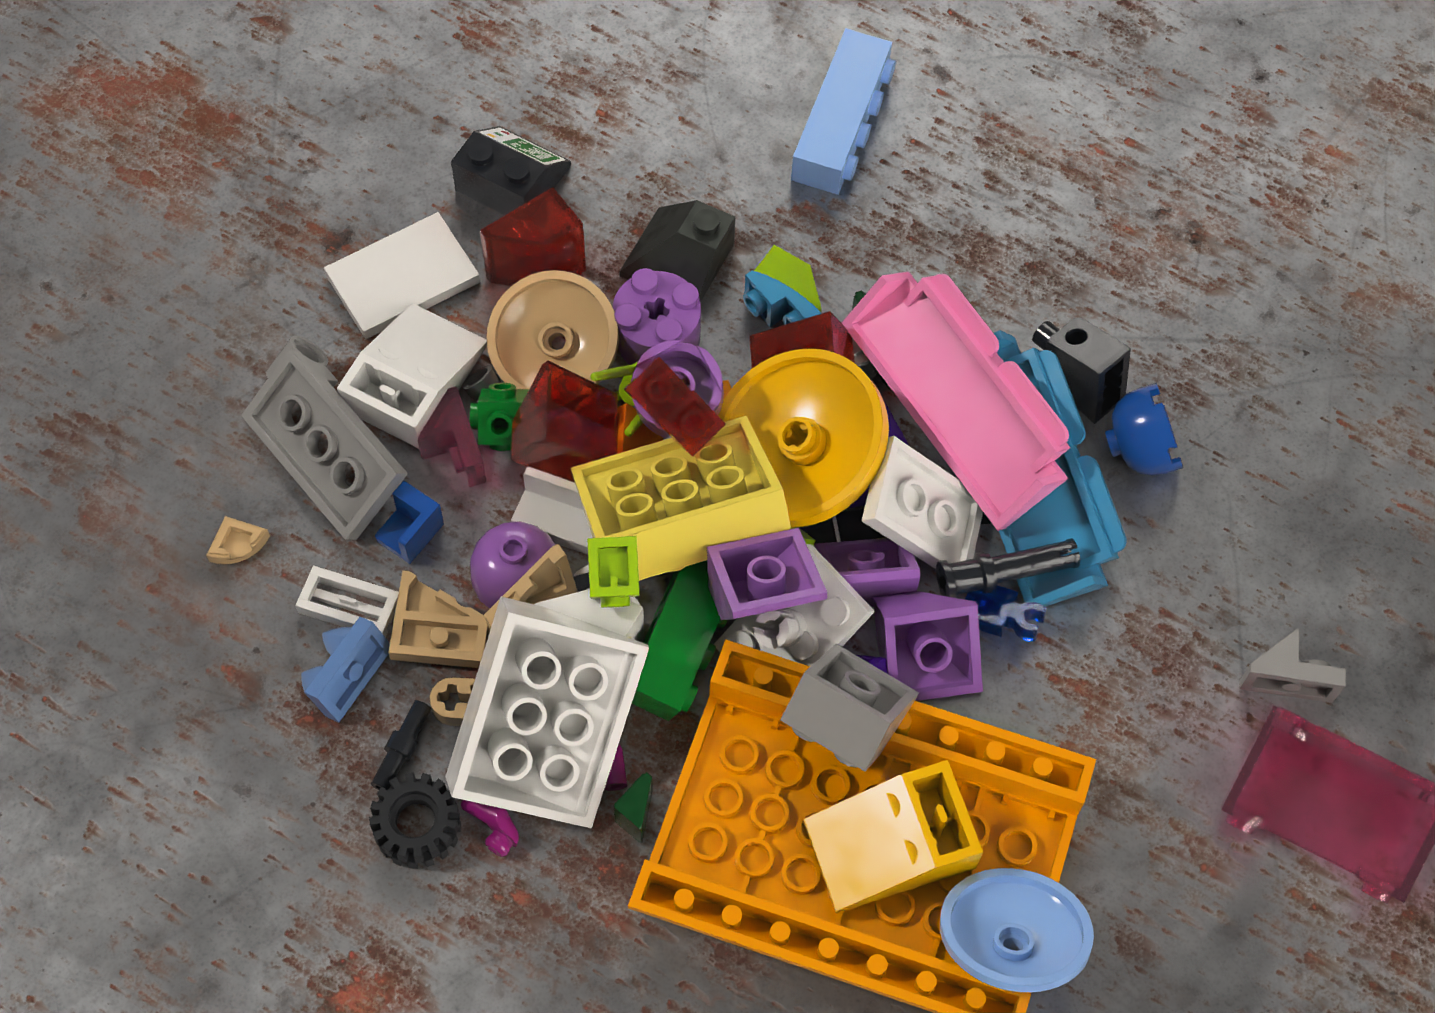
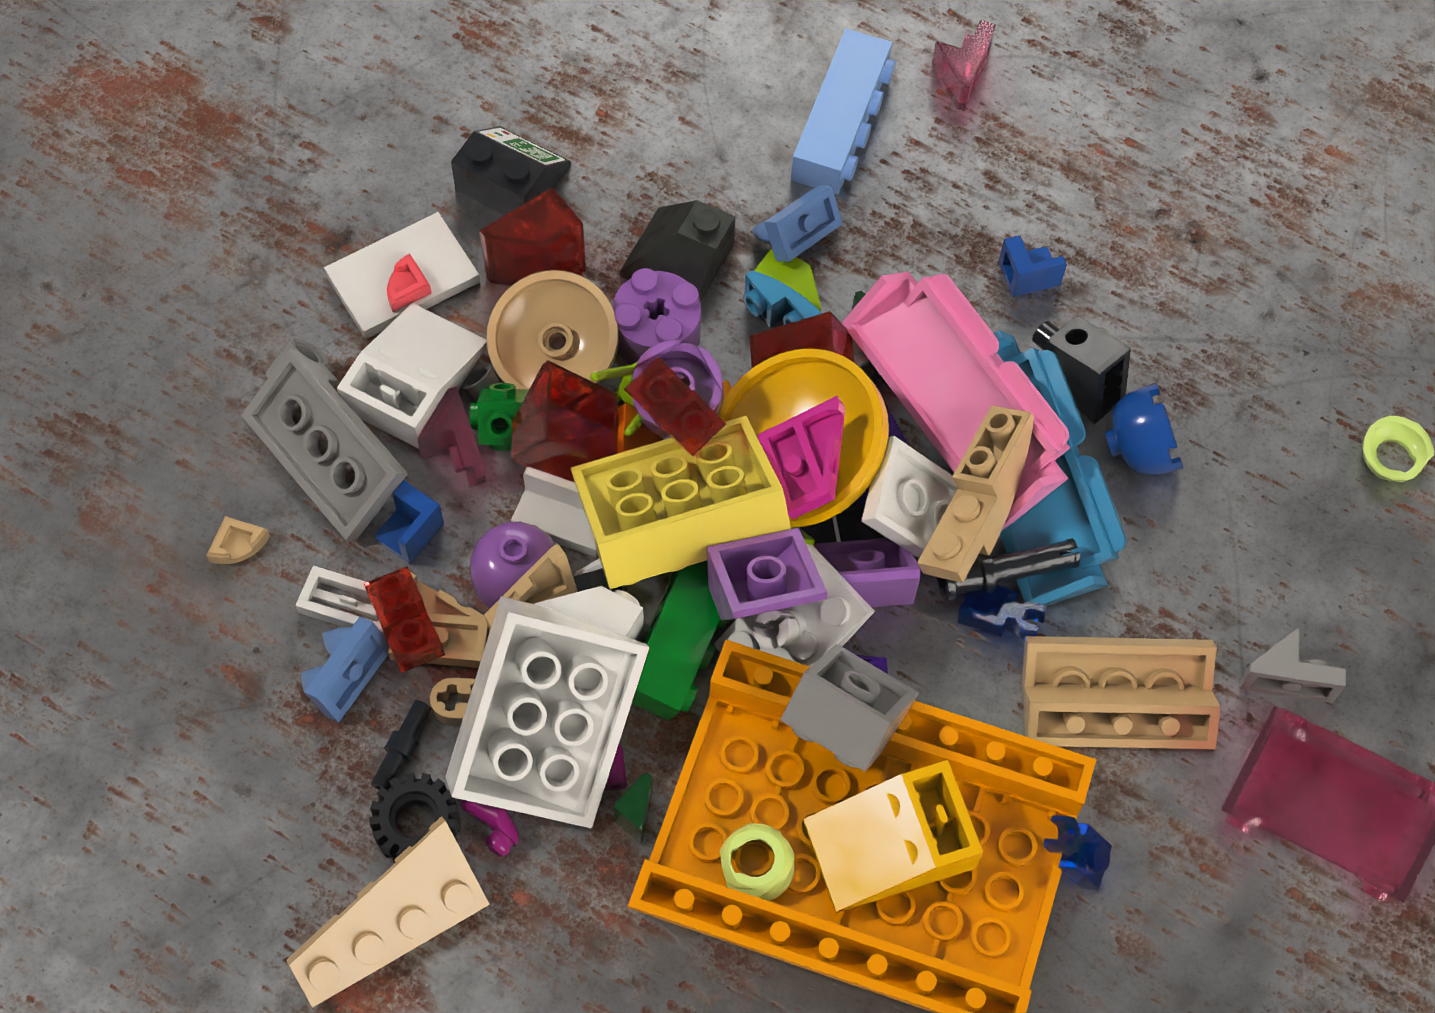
(402, 909): none -> tan wing
(404, 619): none -> clear red slope
(406, 284): none -> coral tile
(613, 570): lime bracket -> none
(776, 879): none -> yellowish green piece
(801, 223): none -> medium blue tile
(807, 455): none -> dark pink wing
(930, 643): medium lavender slope -> none
(961, 67): none -> clear pink slope
(985, 492): none -> tan slope
(1016, 930): light blue dish -> none
(1029, 269): none -> blue panel
(1082, 850): none -> clear blue plate
(1120, 692): none -> tan slope
(1403, 432): none -> yellowish green piece

